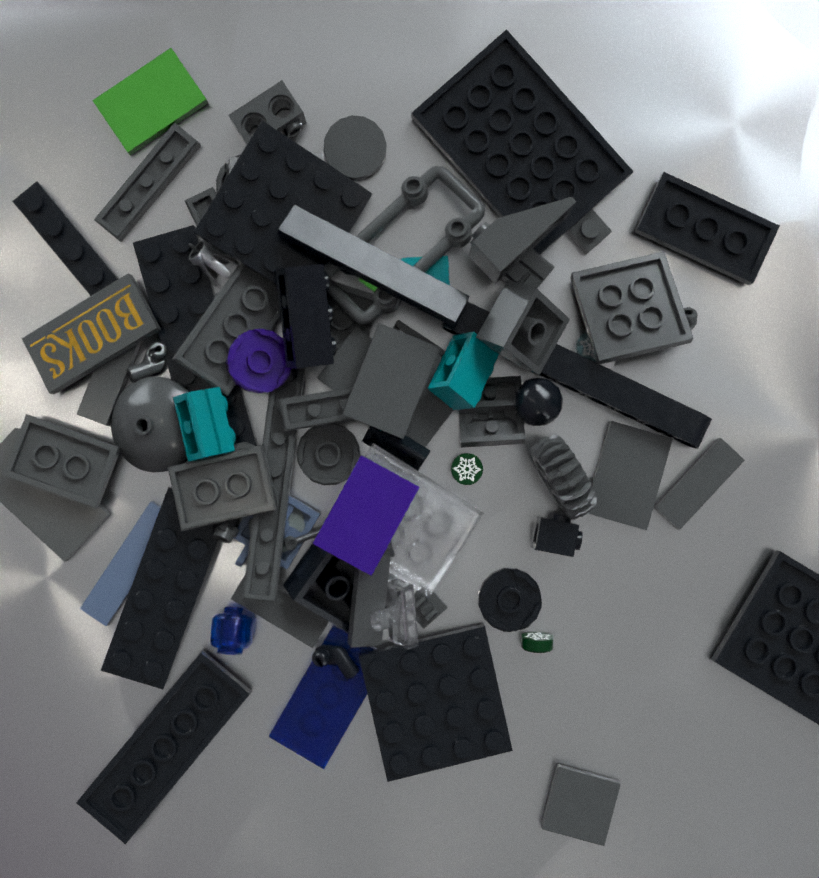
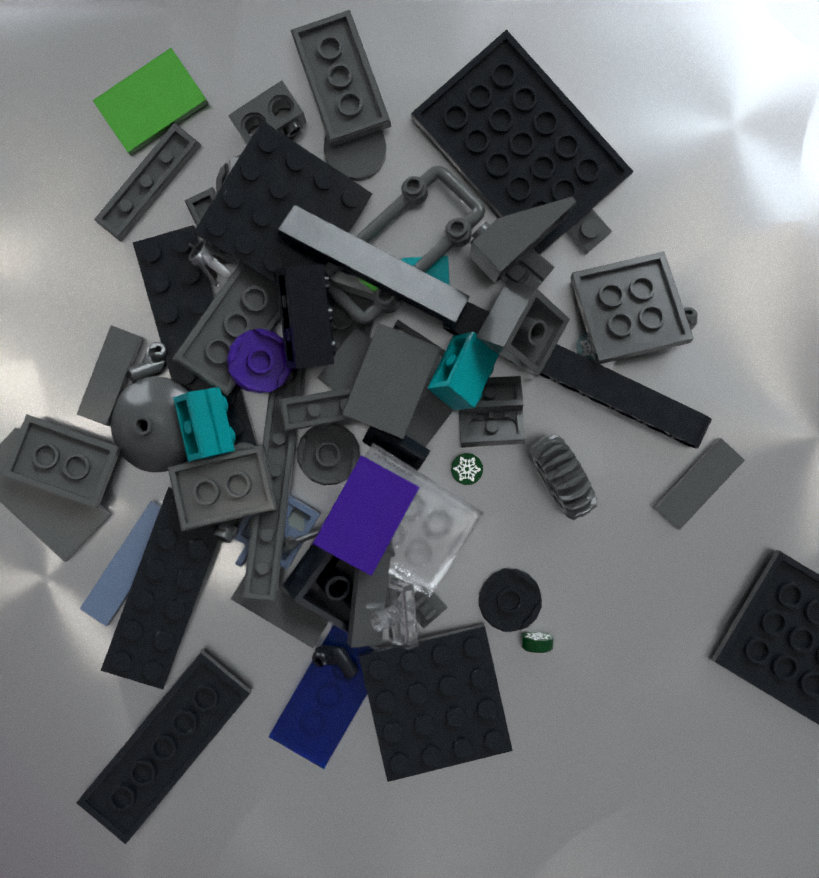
(65, 239): black plate -> none
(91, 334): dark grey tile -> none
(231, 631): clear blue head -> none
(340, 78): none -> dark grey tile
(538, 401): black hair -> none
(557, 535): black brick -> none
(580, 804): dark grey tile -> none
(629, 474): dark grey tile -> none
(707, 228): black plate -> none

